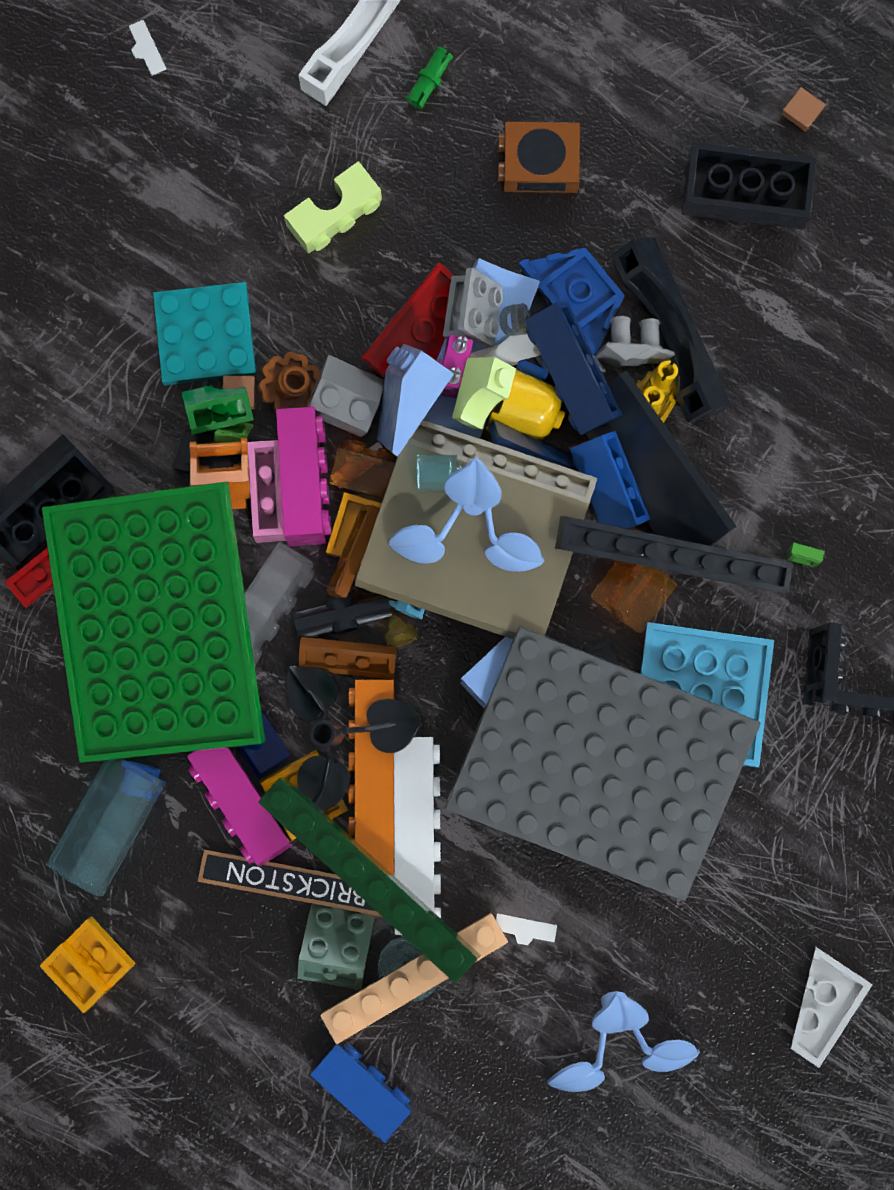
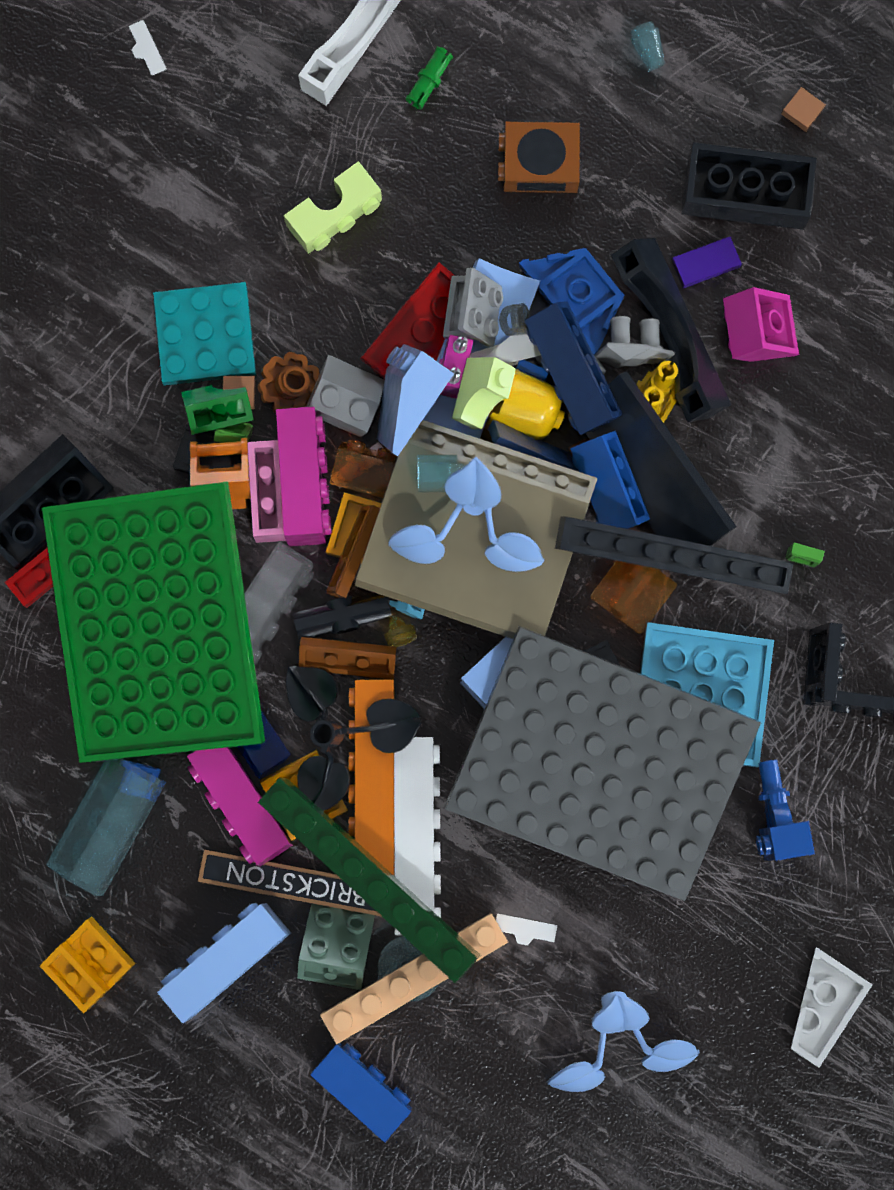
(224, 962): none -> light blue brick
(648, 45): none -> clear light blue cone
(706, 262): none -> dark purple tile
(760, 325): none -> dark pink slope
(782, 837): none -> blue brick

